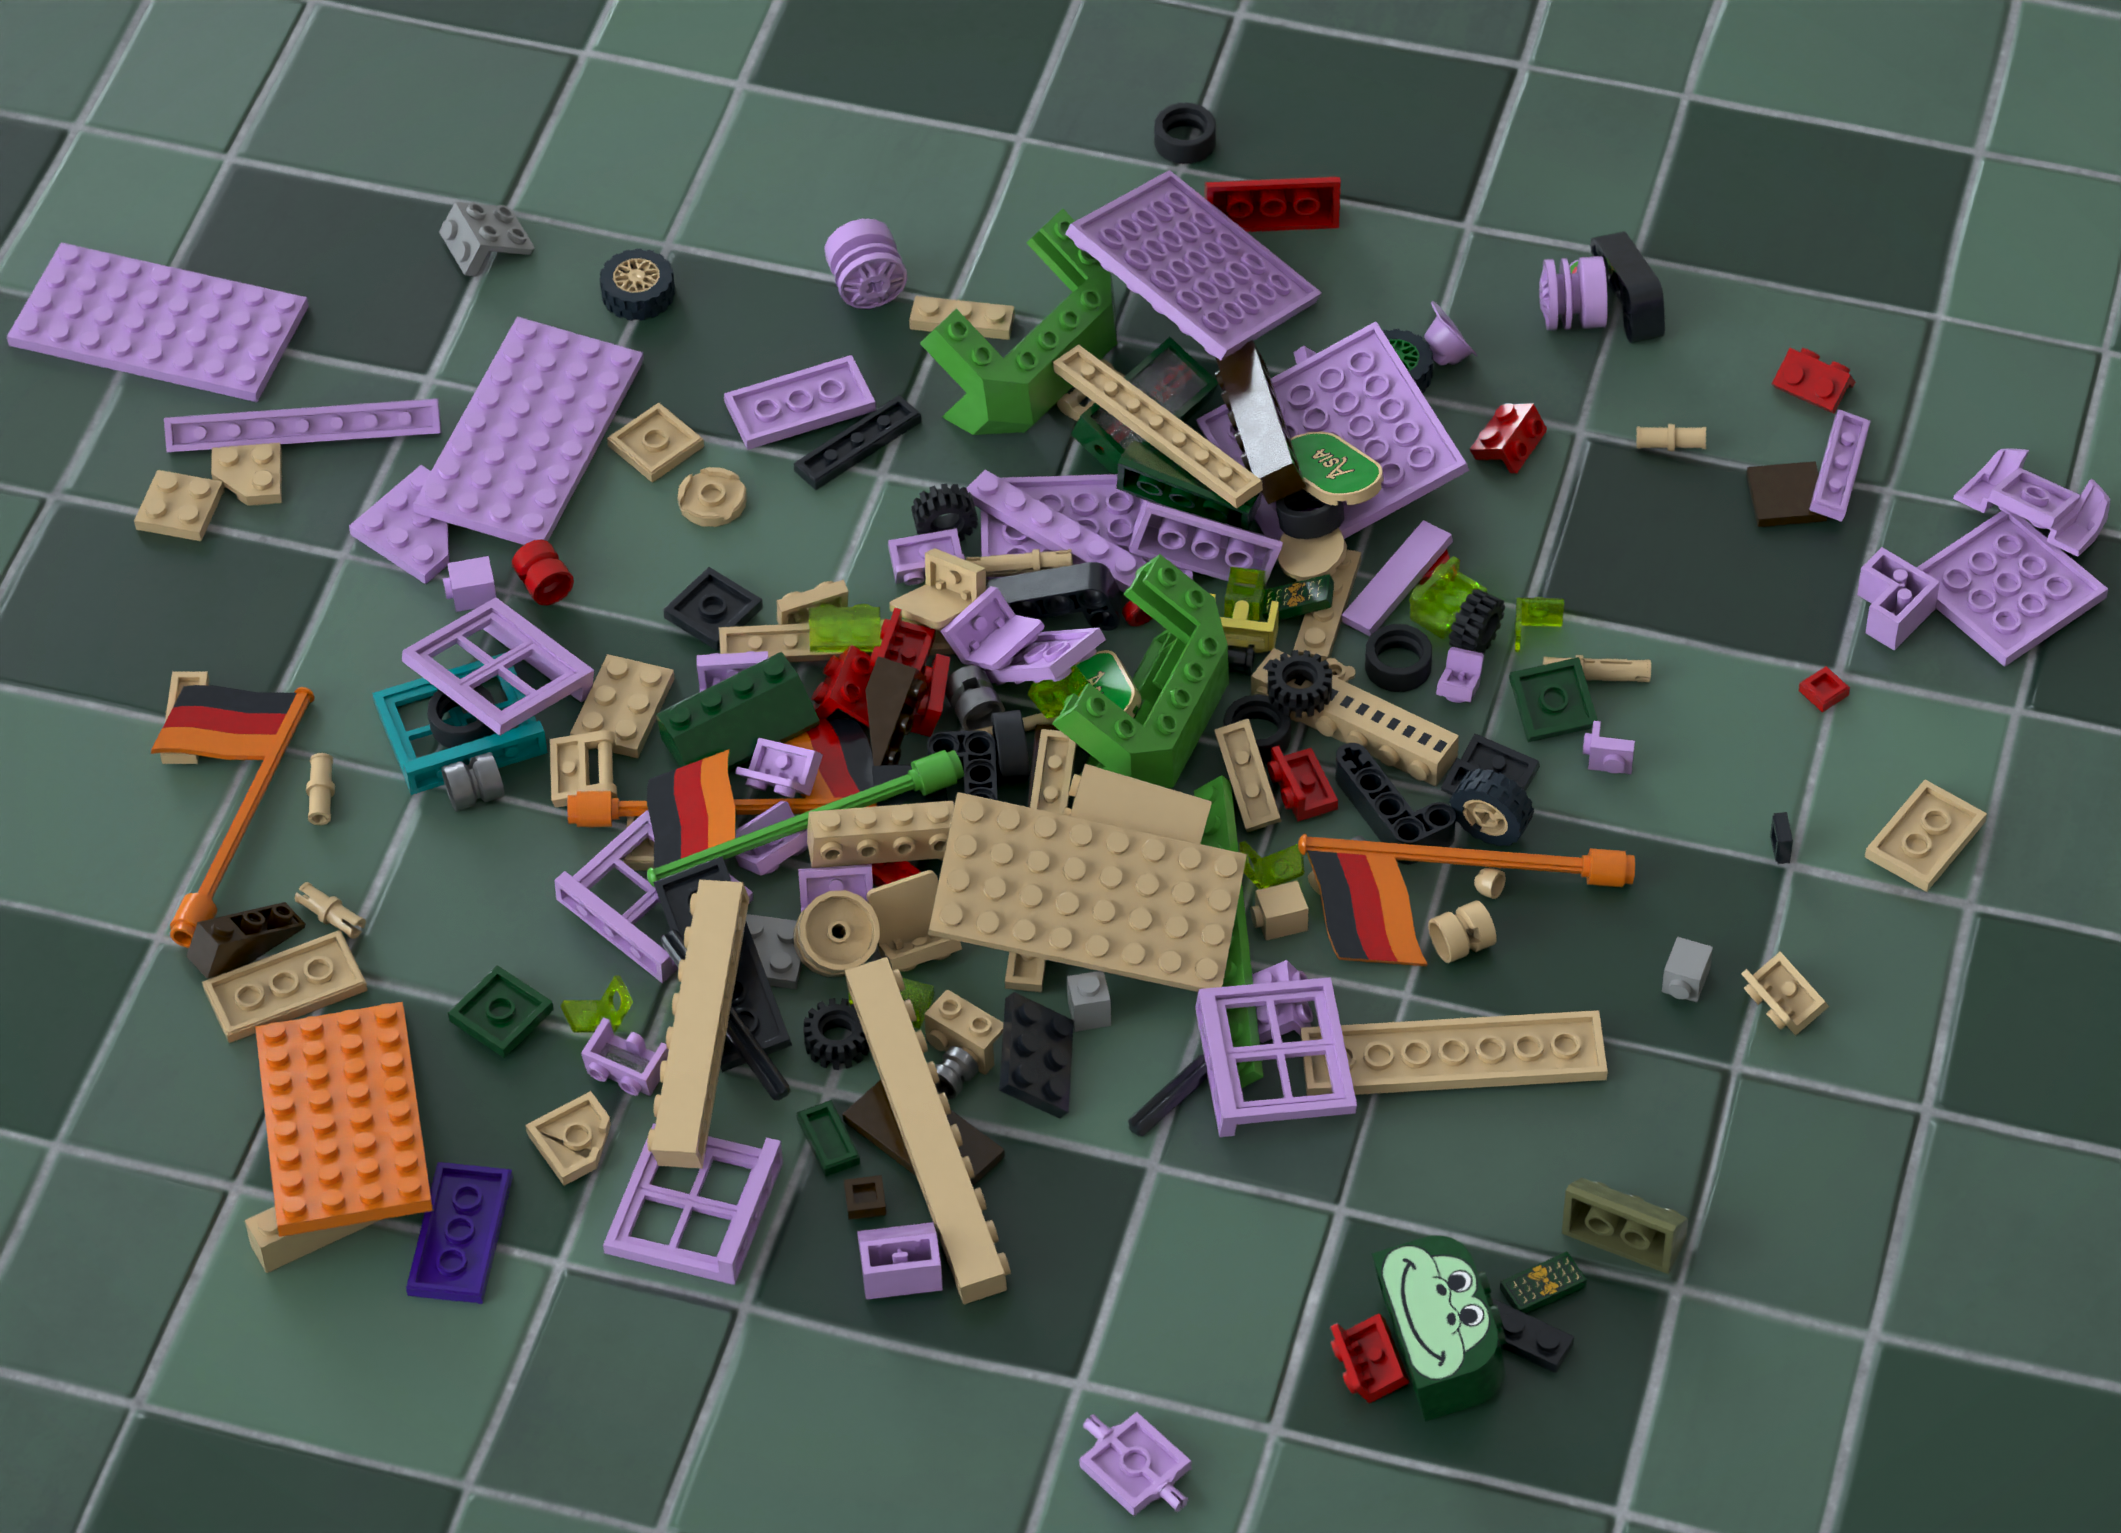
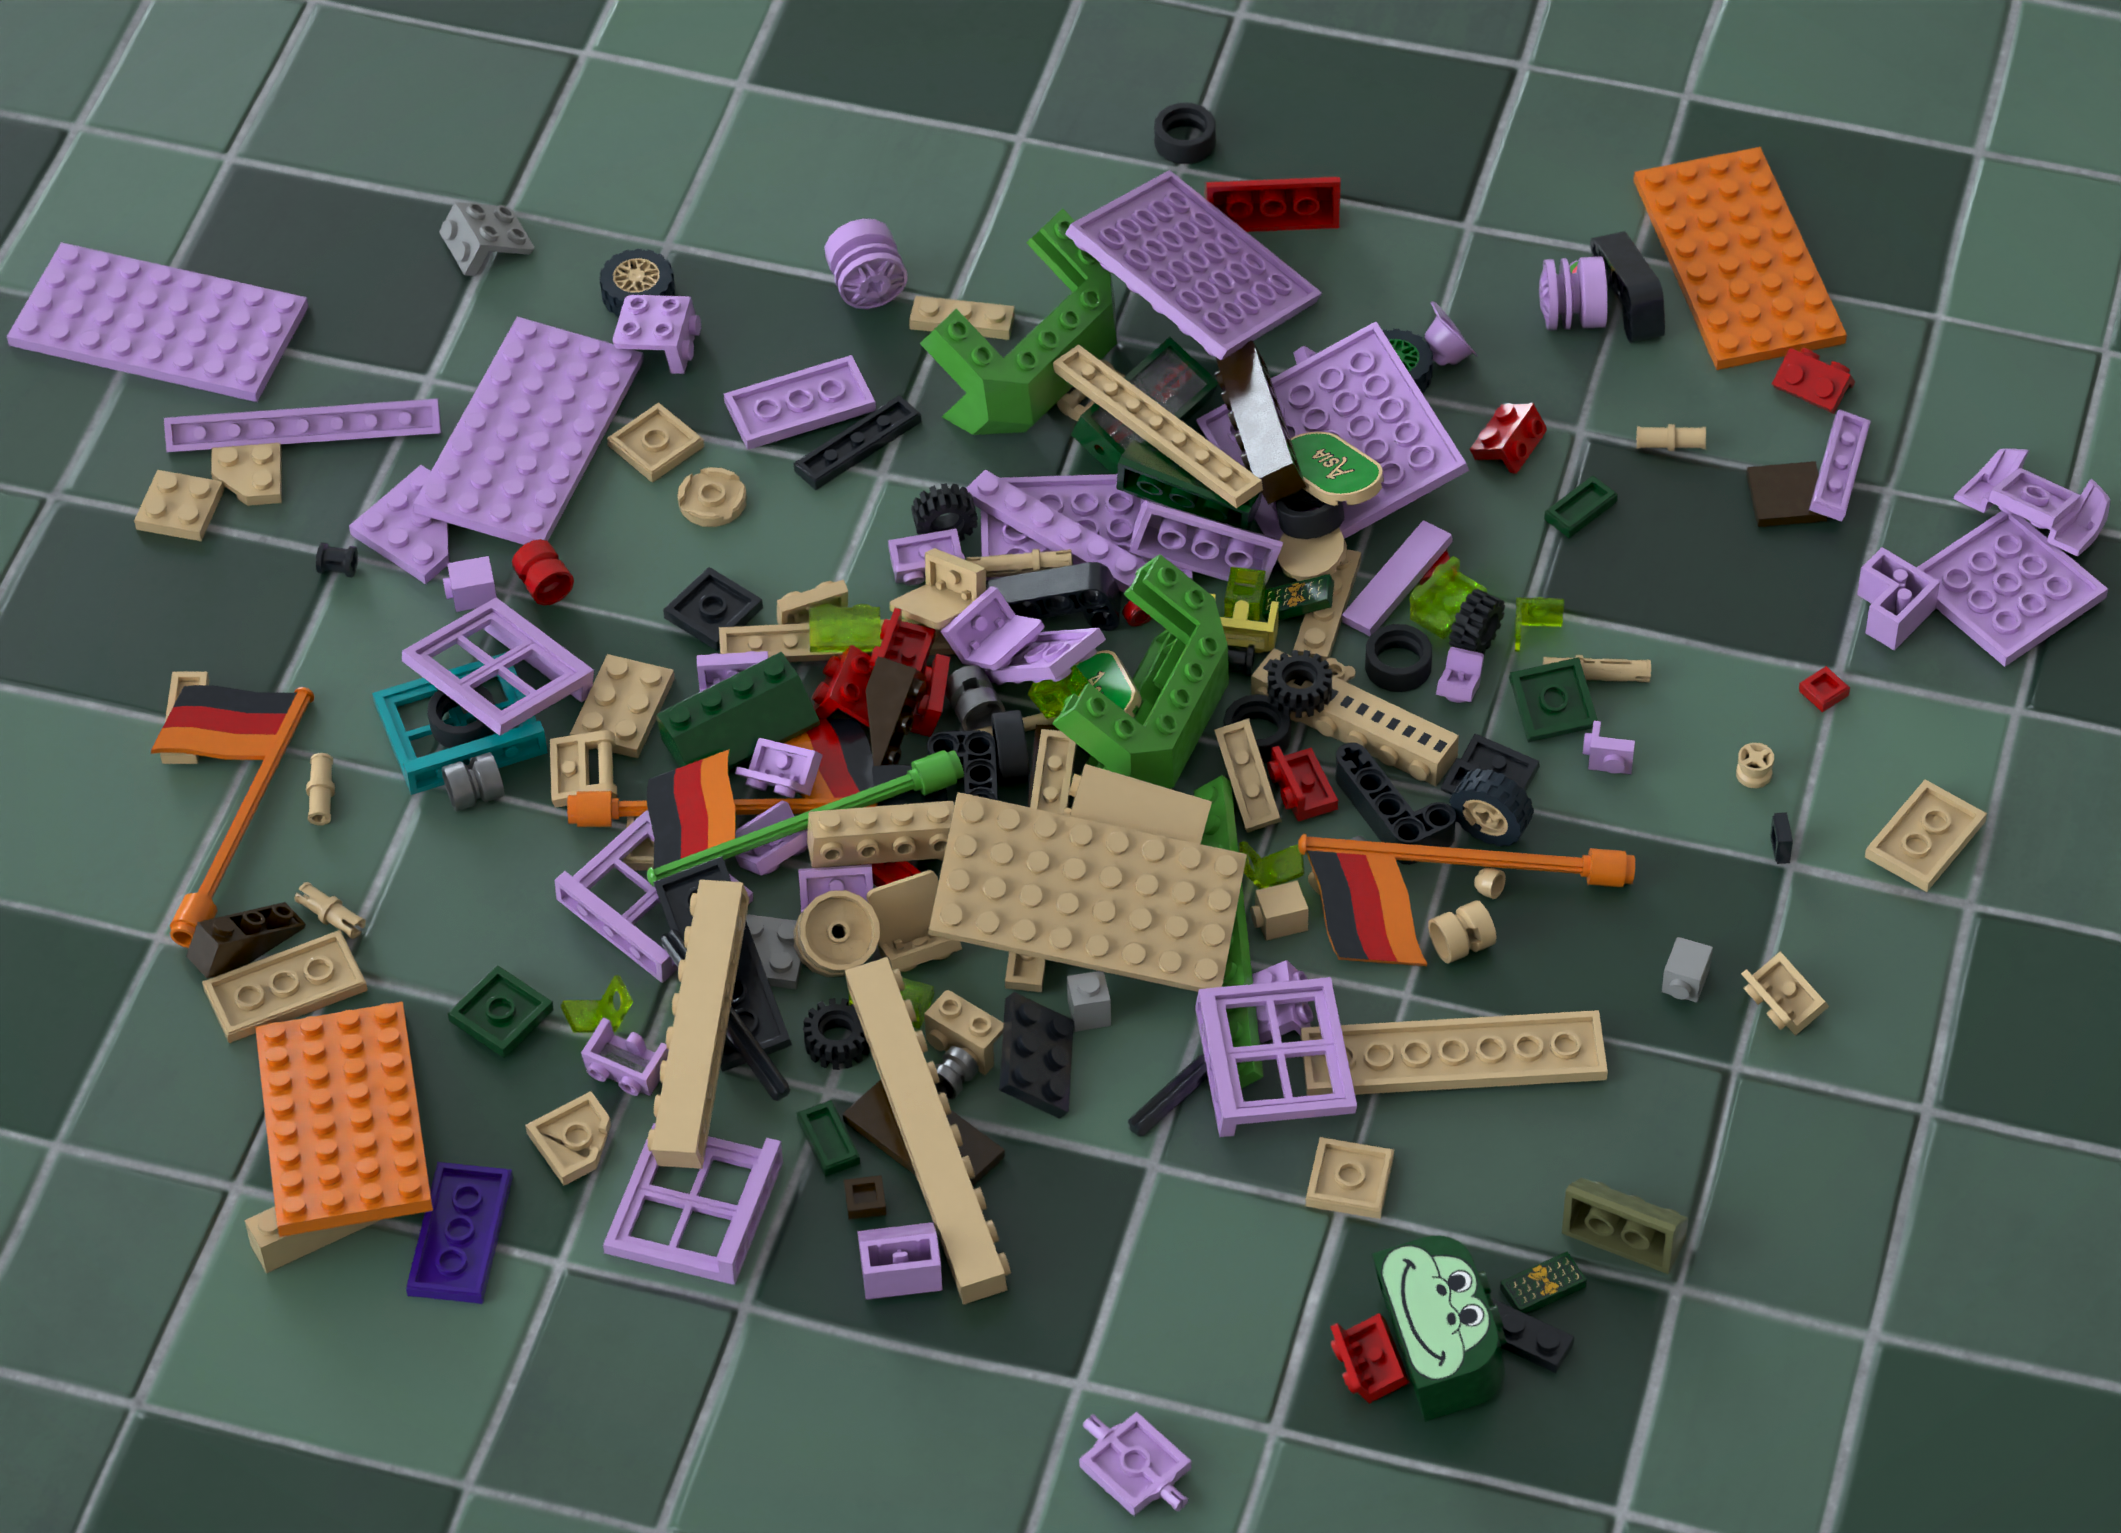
(336, 559): none -> black bush
(659, 324): none -> lavender bracket
(1350, 1178): none -> tan tile
(1580, 506): none -> dark green tile
(1739, 258): none -> orange plate
(1755, 765): none -> tan wheel

